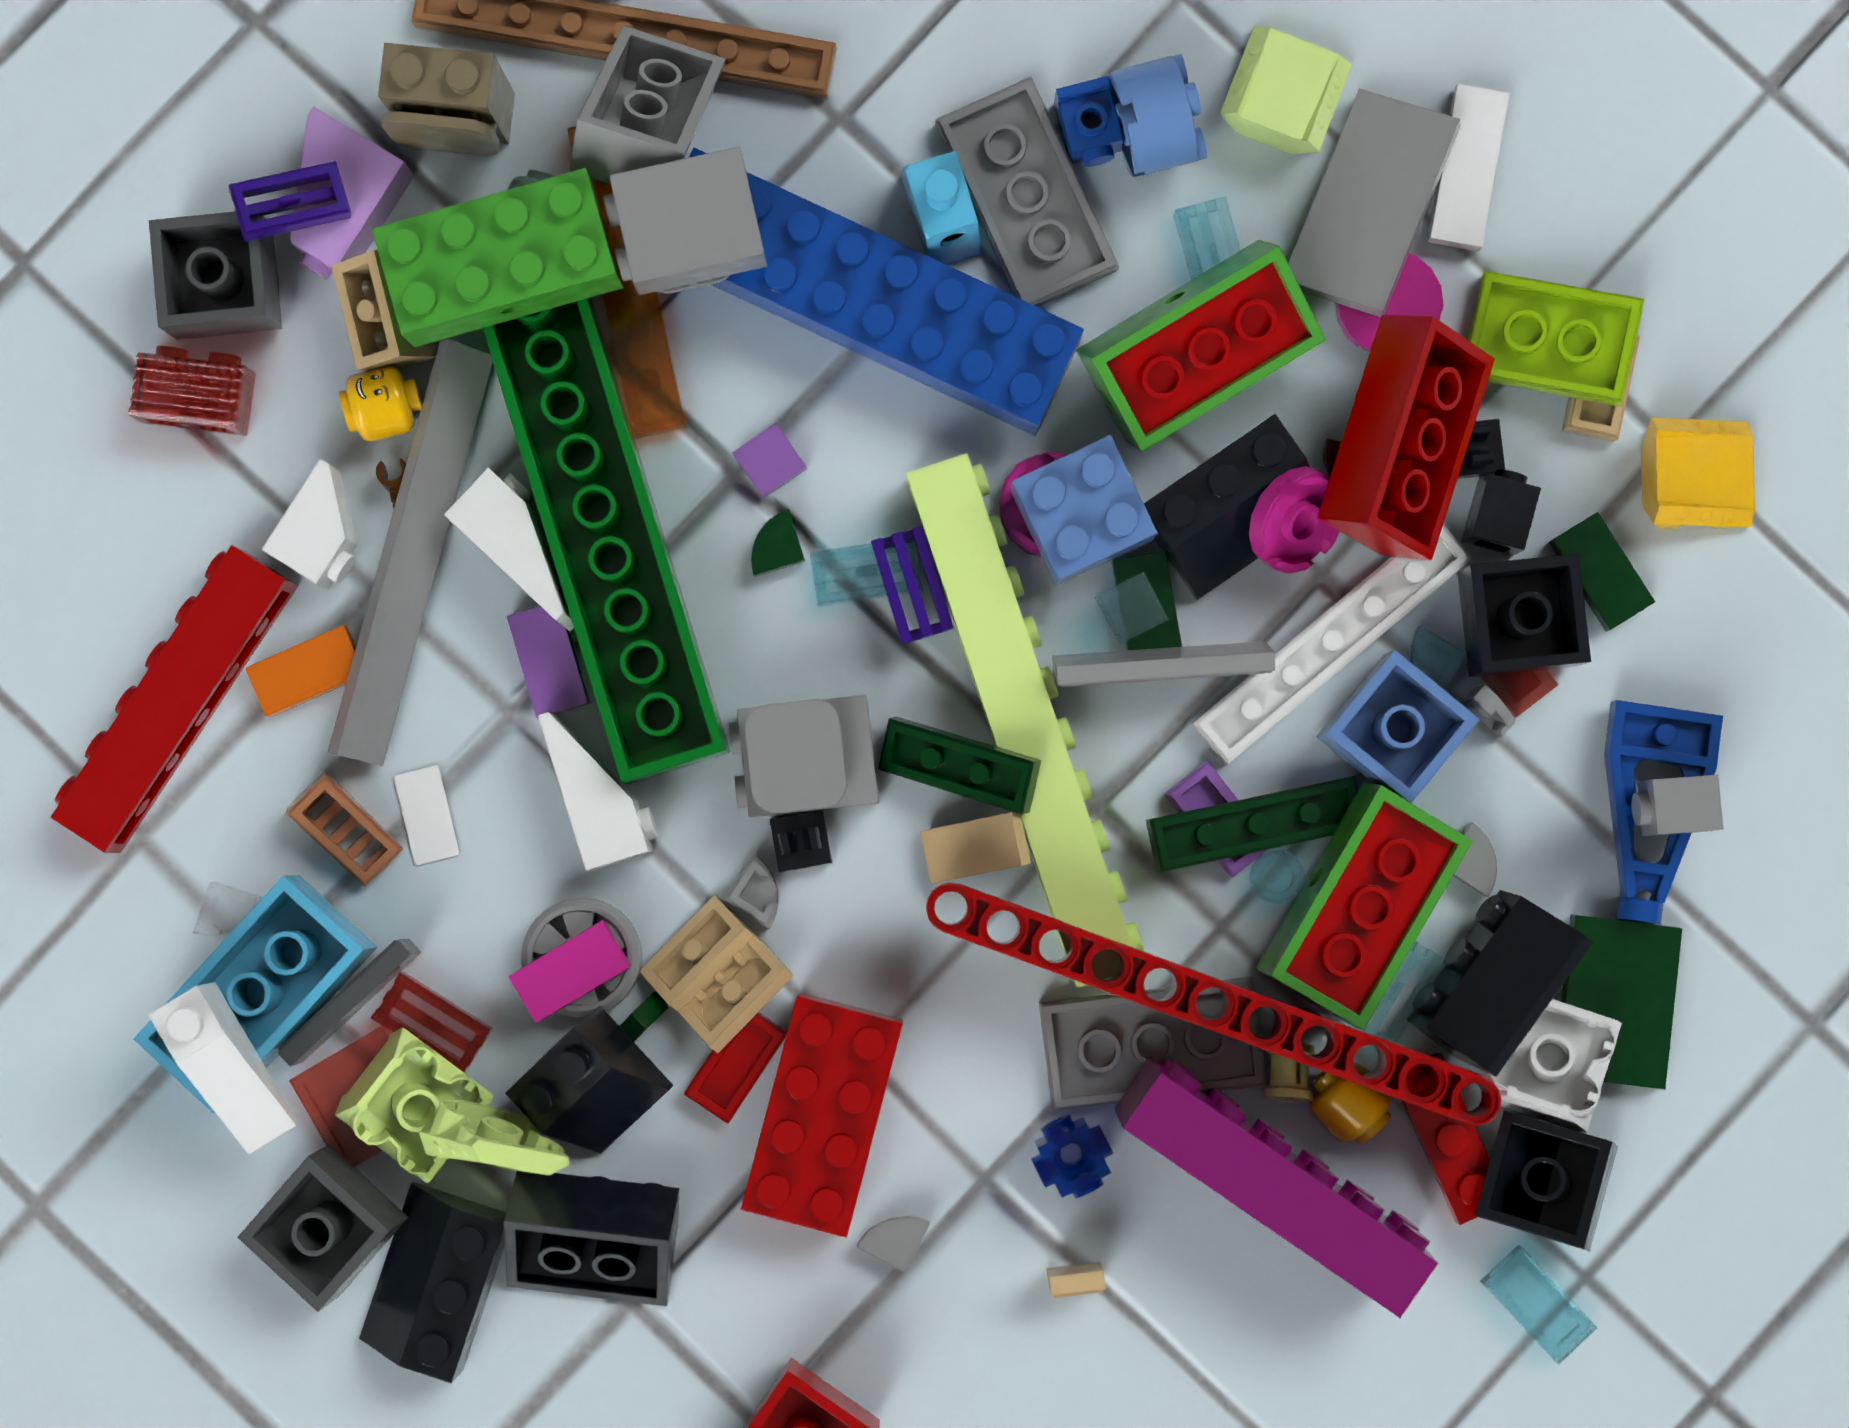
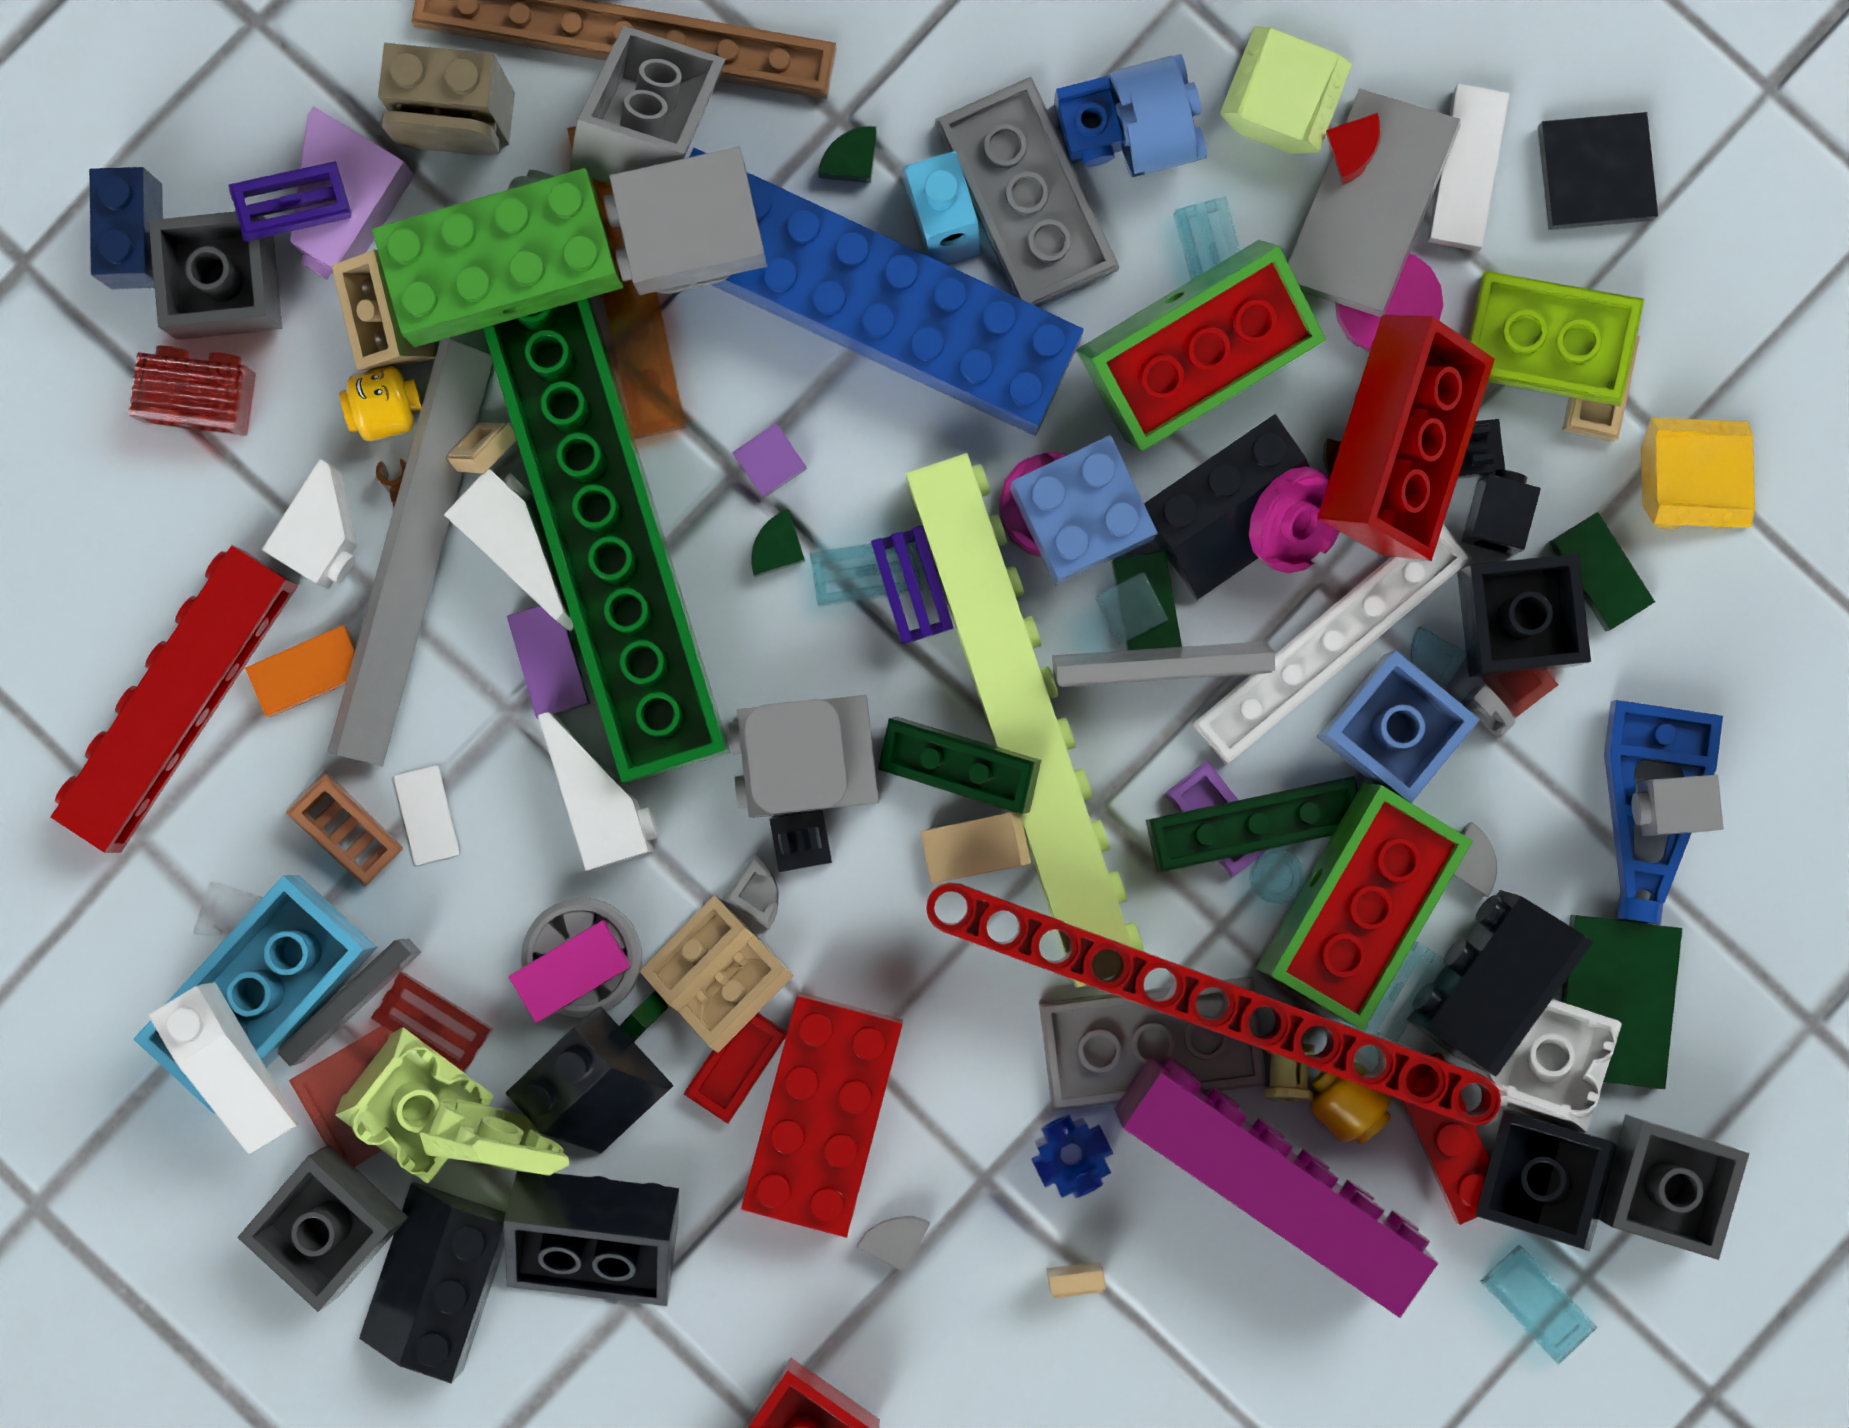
(119, 225): none -> dark blue brick
(481, 447): none -> tan tile
(850, 156): none -> dark green tile
(1354, 145): none -> red tile
(1597, 171): none -> black tile
(1673, 1187): none -> dark grey brick

